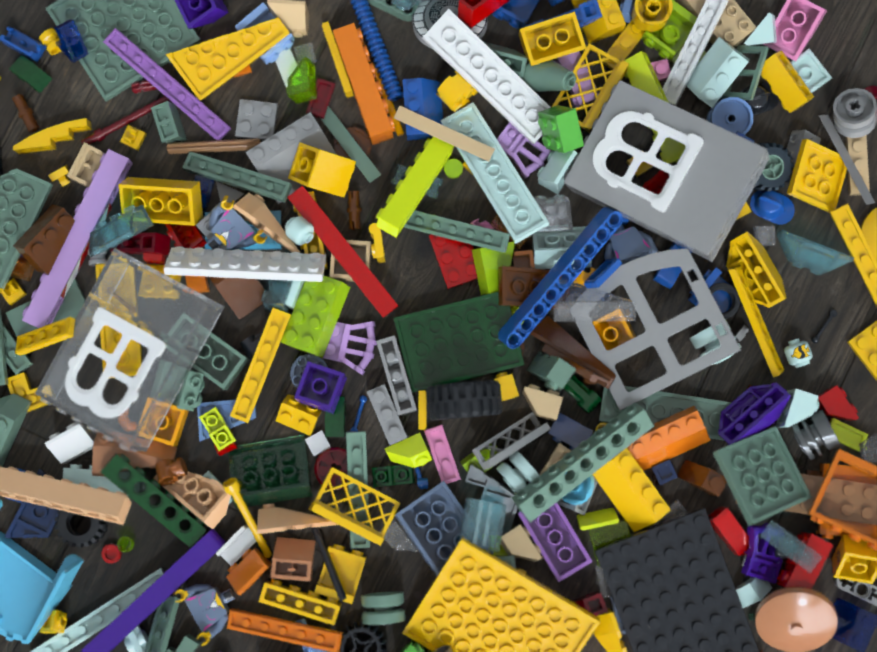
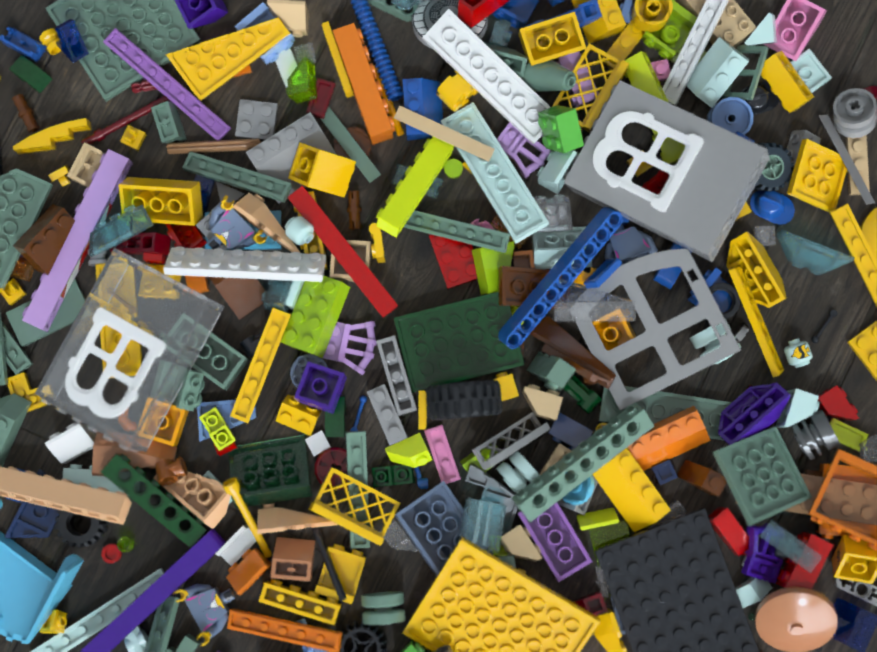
(45, 336): yellow tile -> none
(501, 33): none -> clear light blue brick

